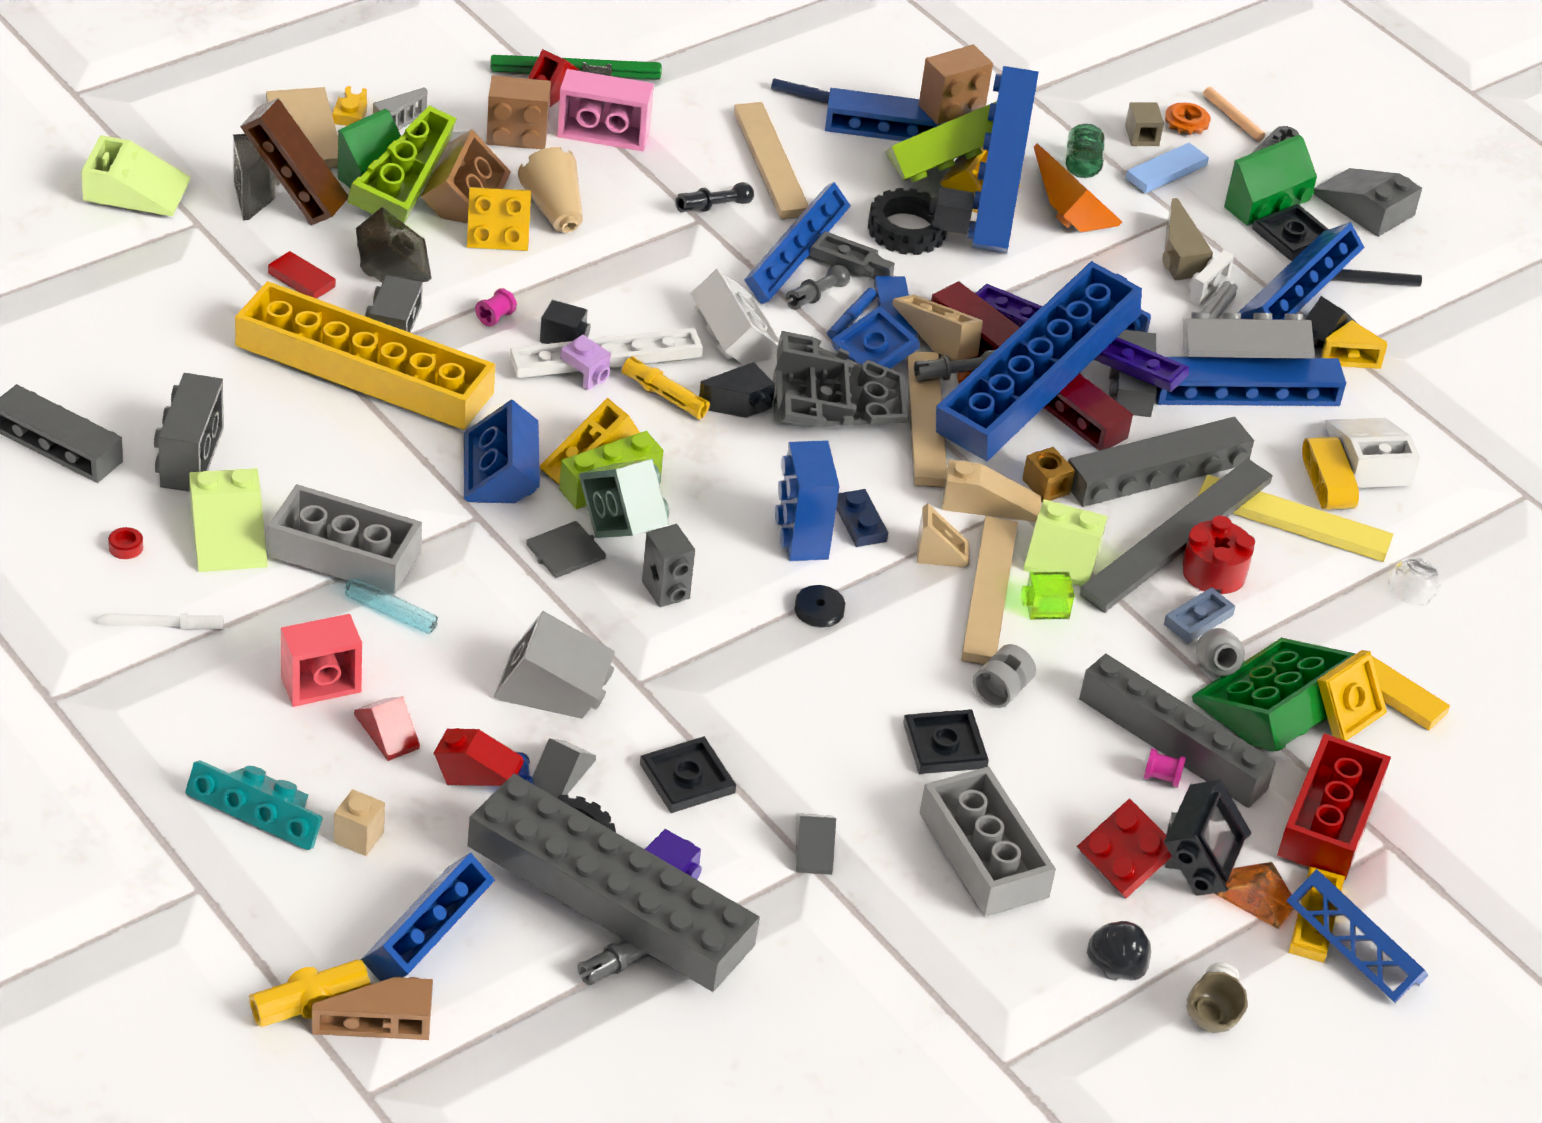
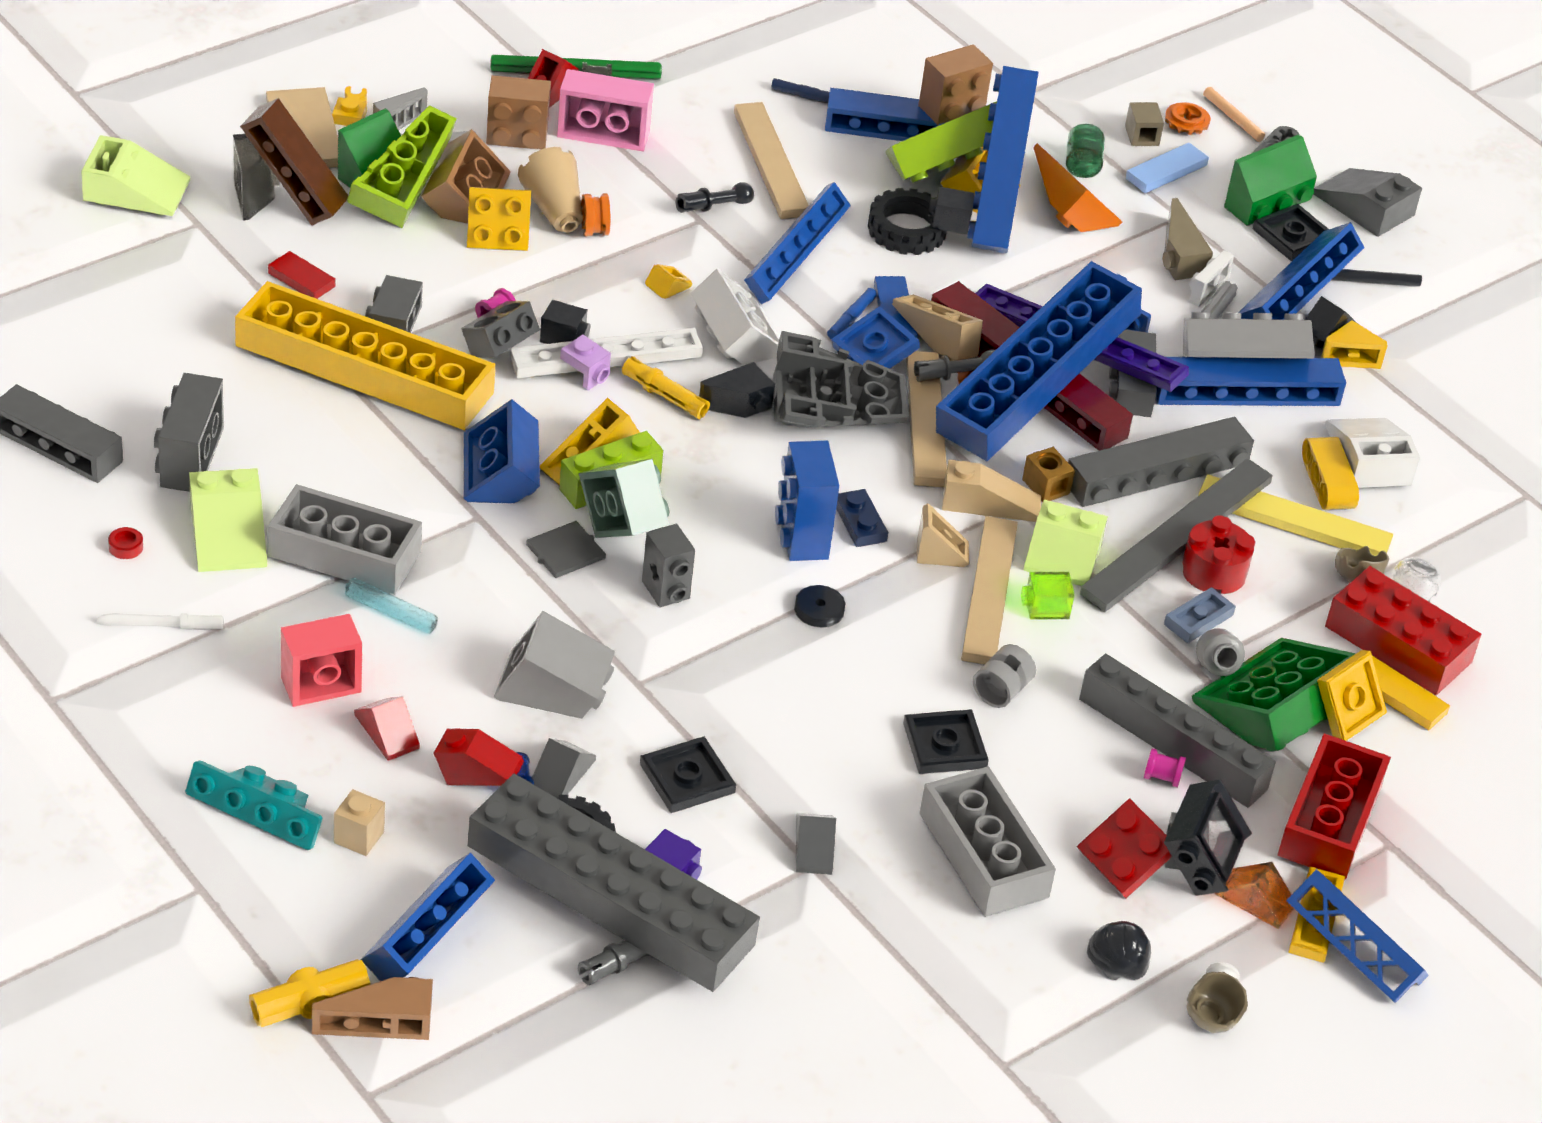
(391, 249): clear smoke slope -> none
(500, 329): none -> dark grey brick
(596, 214): none -> orange wheel
(667, 281): none -> yellow slope
(811, 291): dark grey pin -> none
(852, 255): dark grey hinge -> none
(1352, 562): none -> dark tan hair
(1403, 630): none -> red brick

